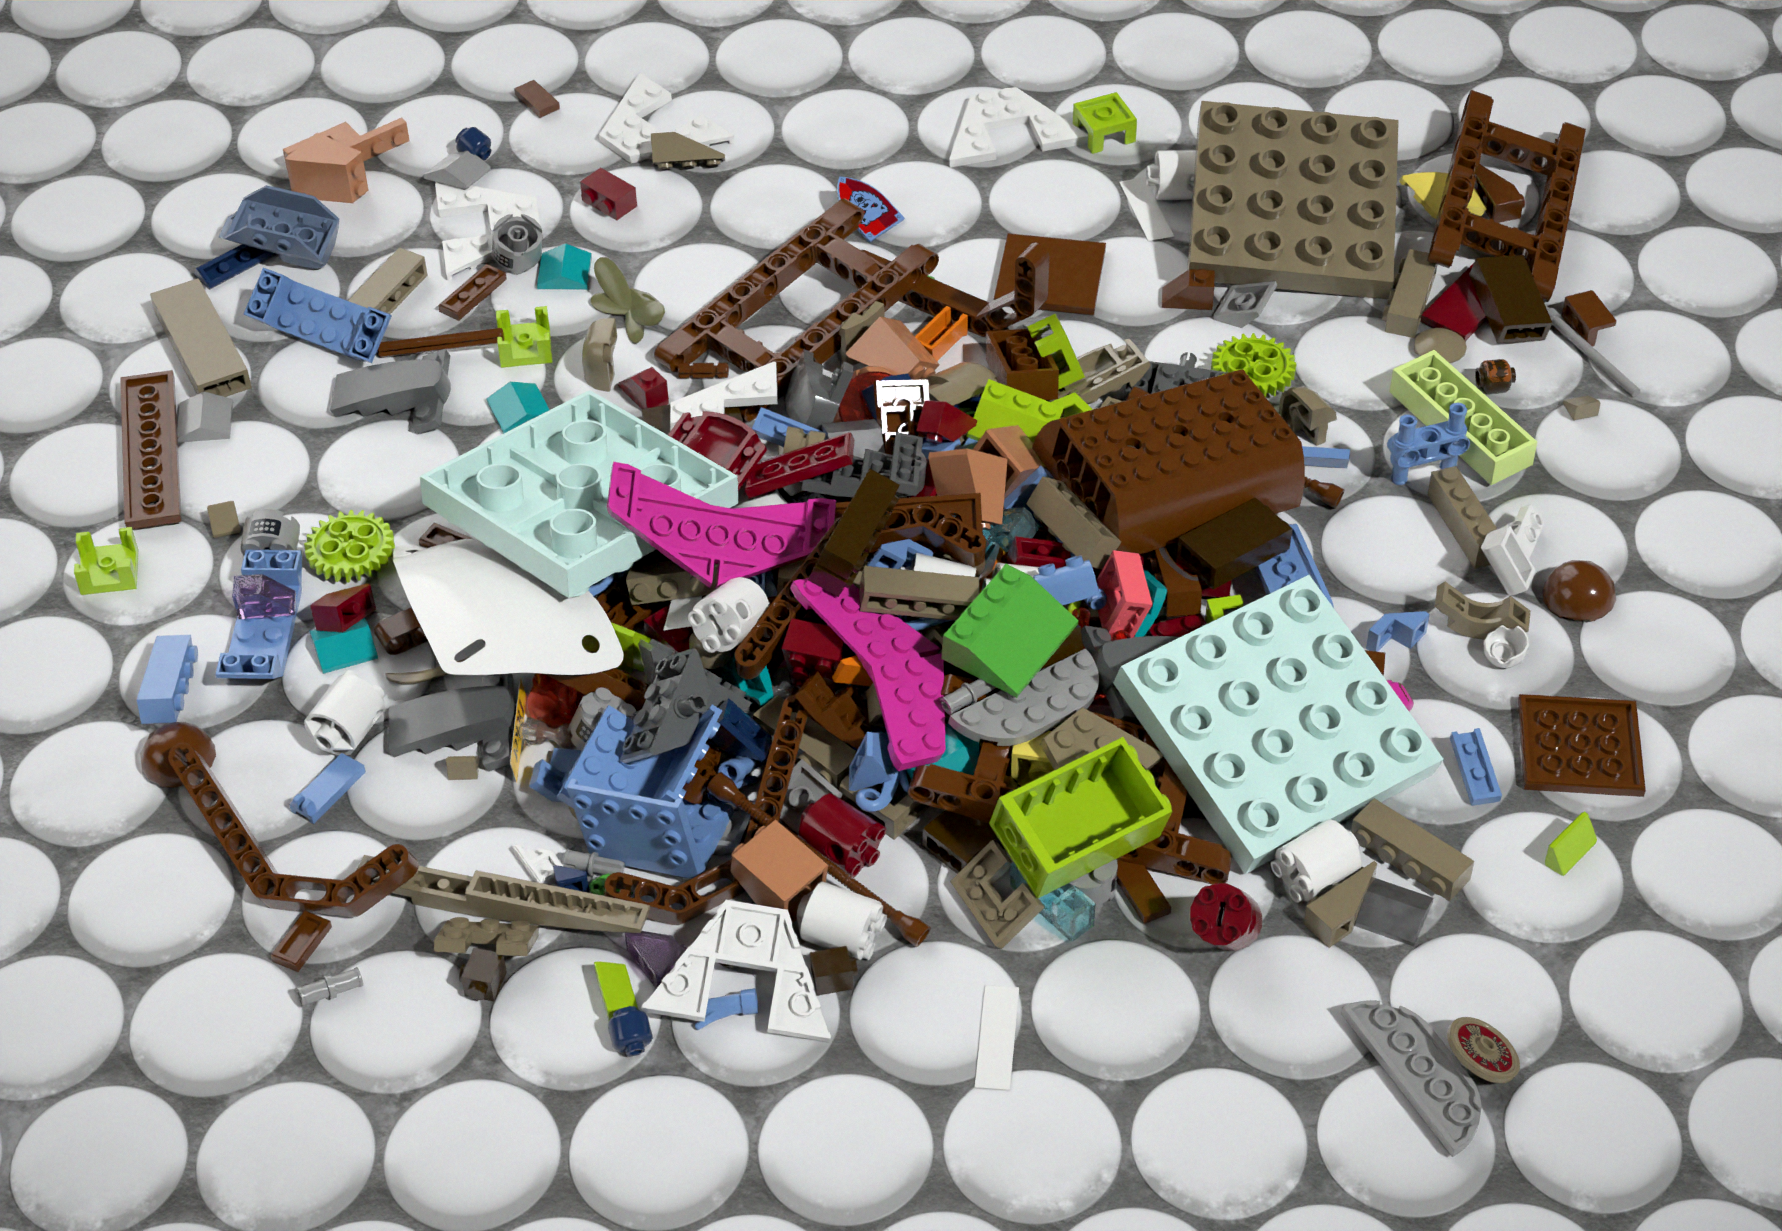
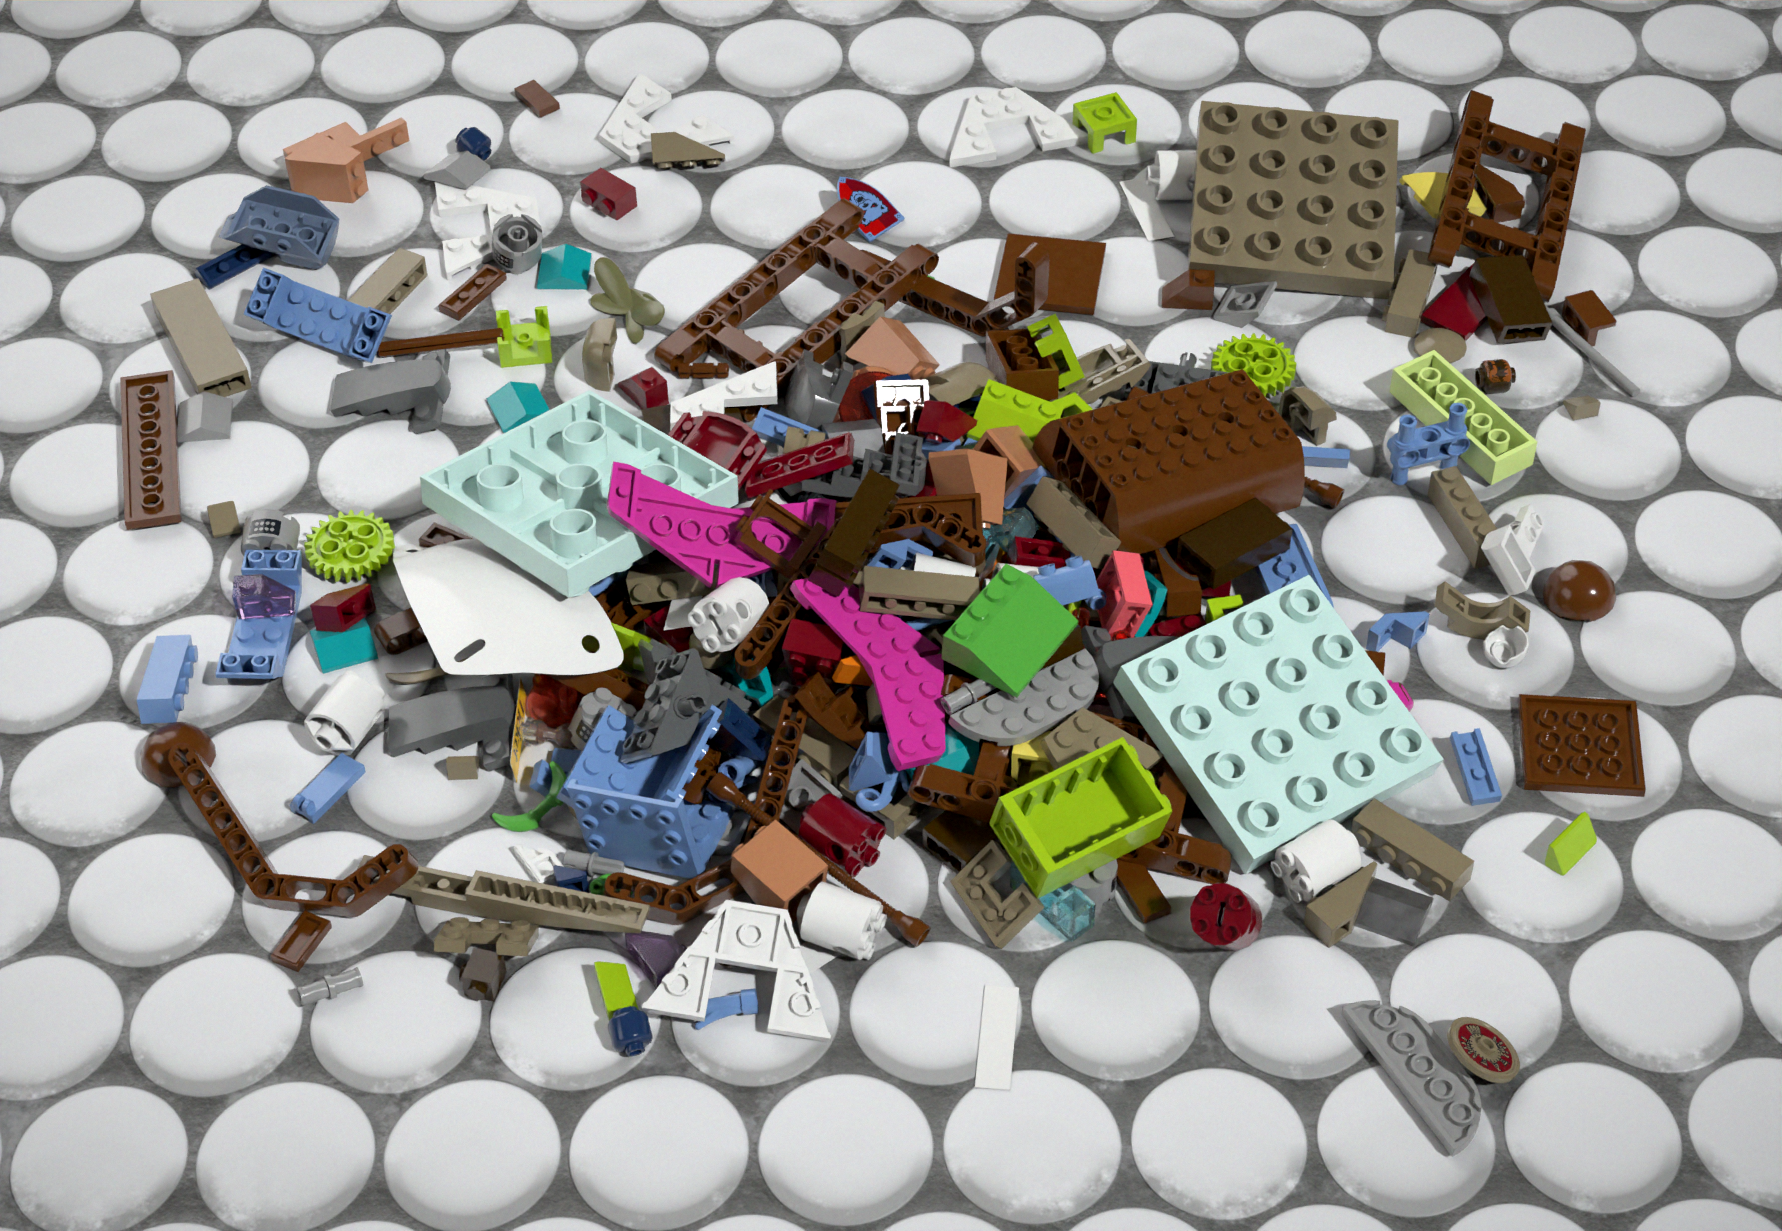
(108, 566): lime panel -> none
(531, 820): none -> bright green piece
(767, 508): none -> reddish brown panel
(832, 970): dark brown brick -> none
(941, 334): orange window -> none

